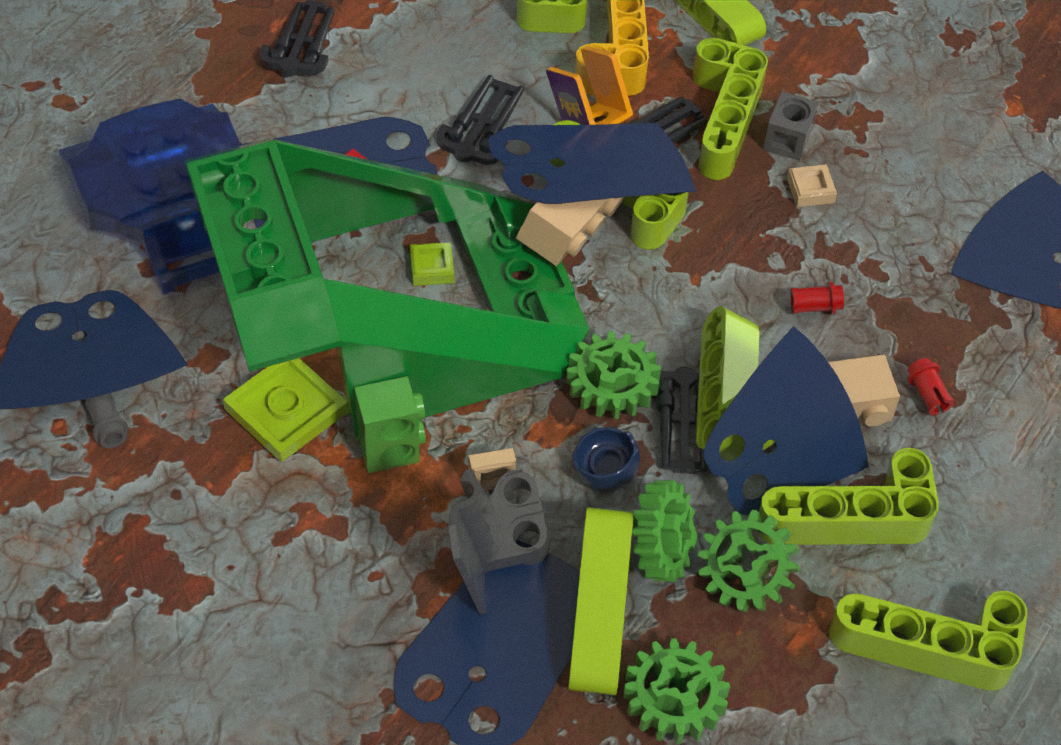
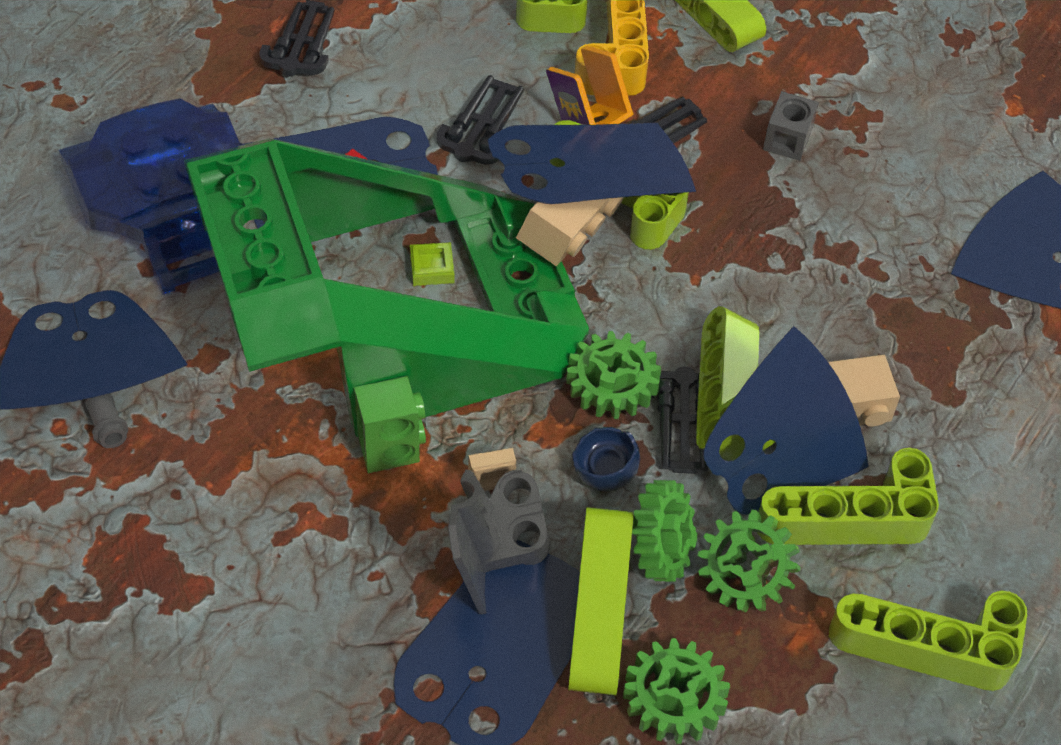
(285, 407): lime plate -> none
(739, 78): lime beam -> none
(811, 185): tan tile -> none
(817, 299): red pin -> none
(929, 385): red pin -> none

